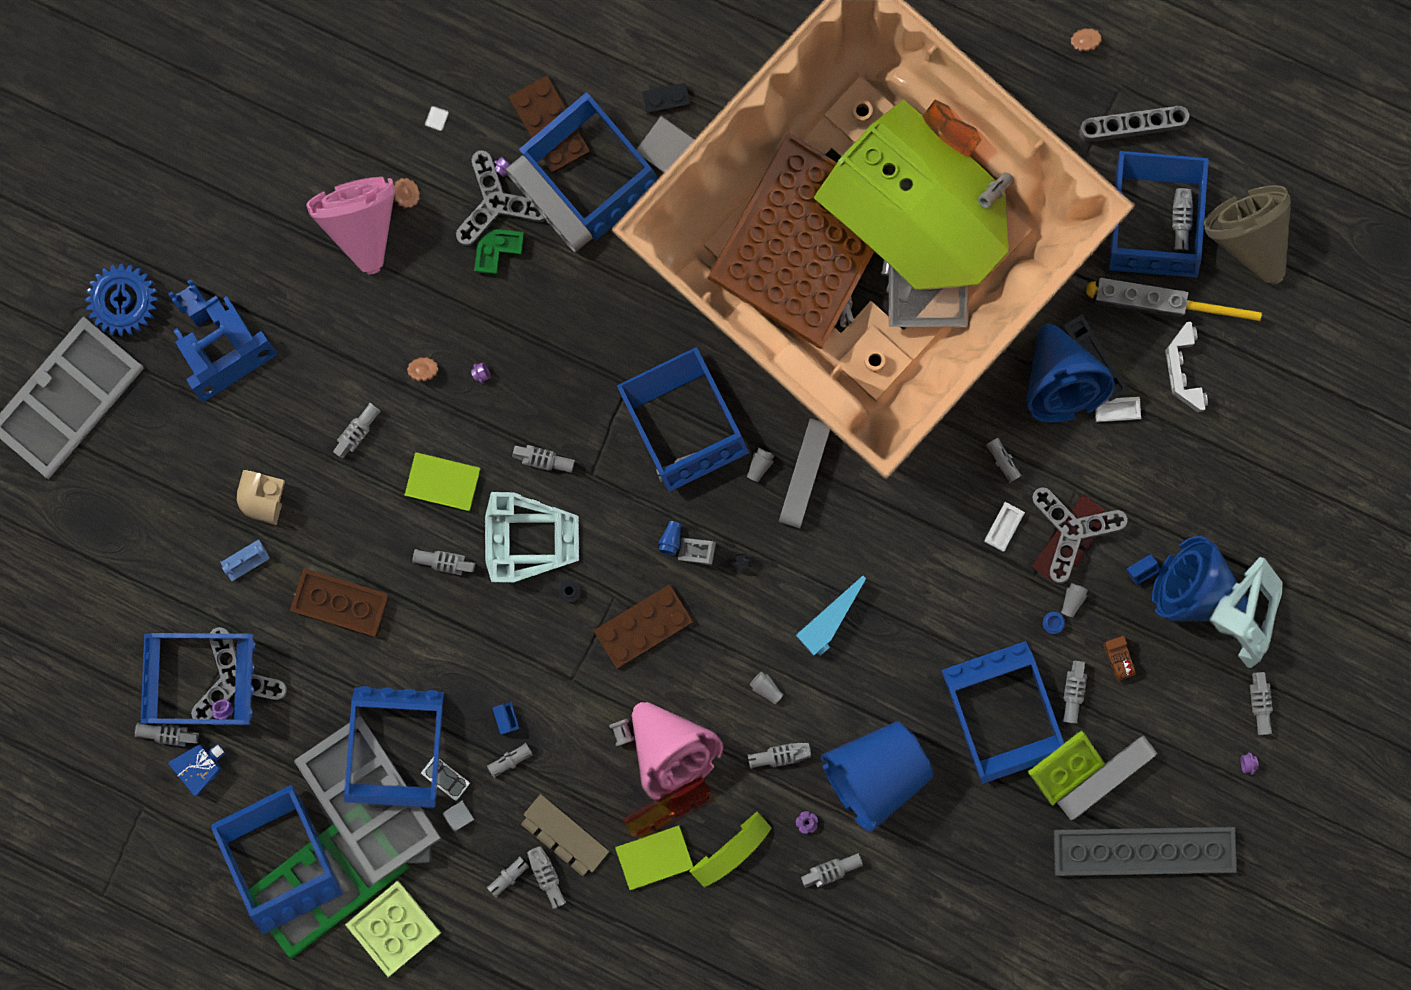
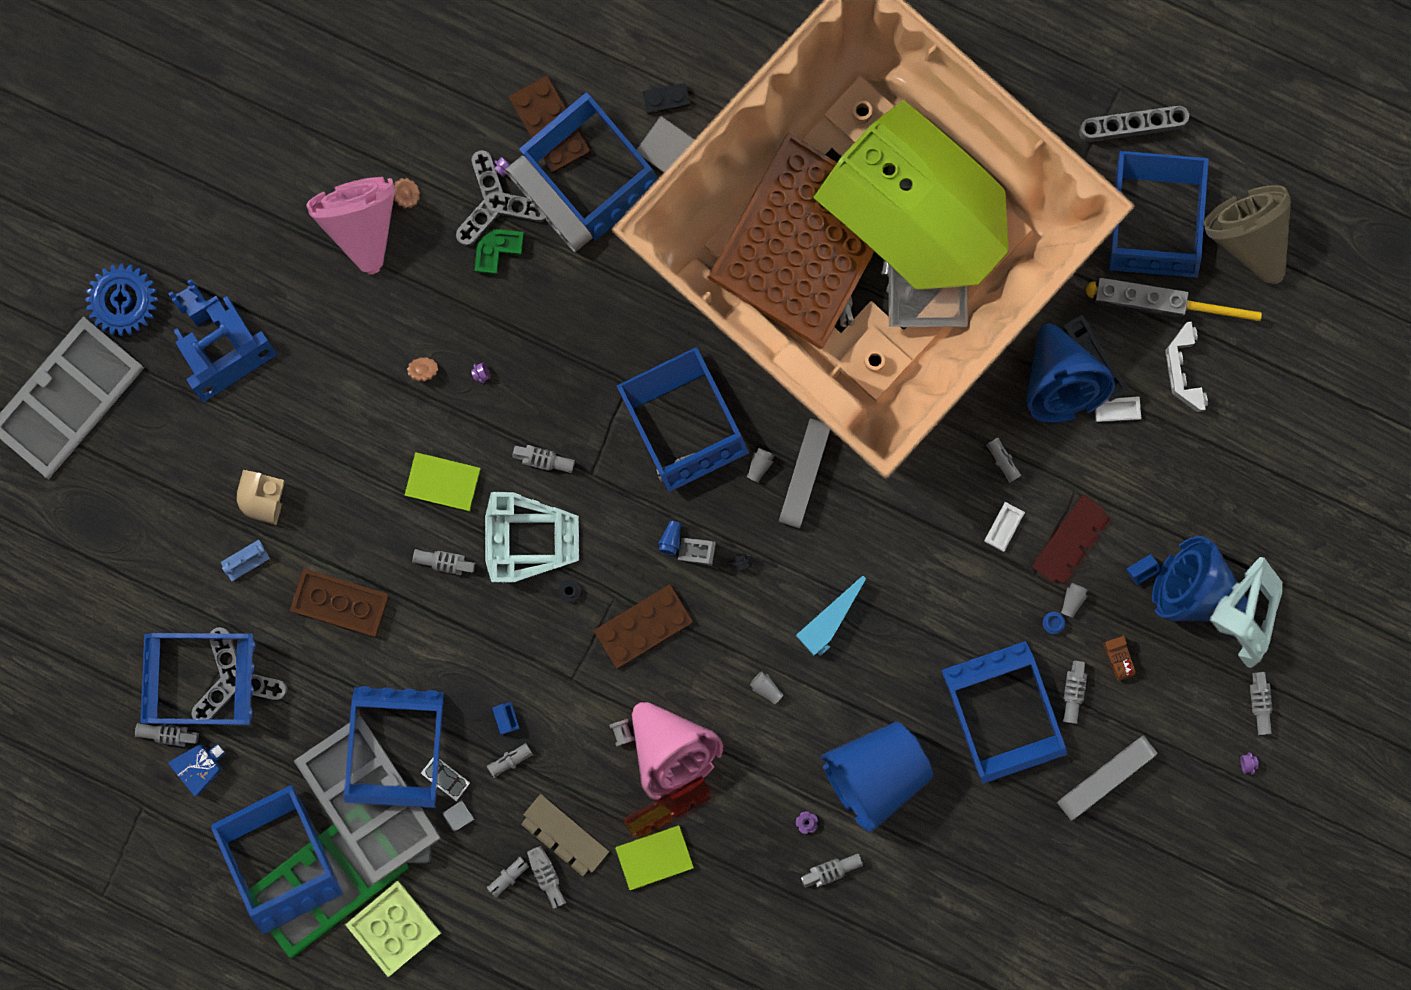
(222, 710): medium lavender plate -> none
(356, 431): light grey hinge -> none
(436, 118): white sticker -> none
(733, 852): lime slope -> none
(781, 755): light grey hinge -> none
(952, 131): clear orange brick -> none
(995, 190): light grey pin -> none
(1066, 768): lime tile -> none
(1083, 530): light grey piece -> none
(1086, 39): nougat piece -> none
(1144, 851): dark grey plate -> none
(1182, 218): light grey hinge -> none

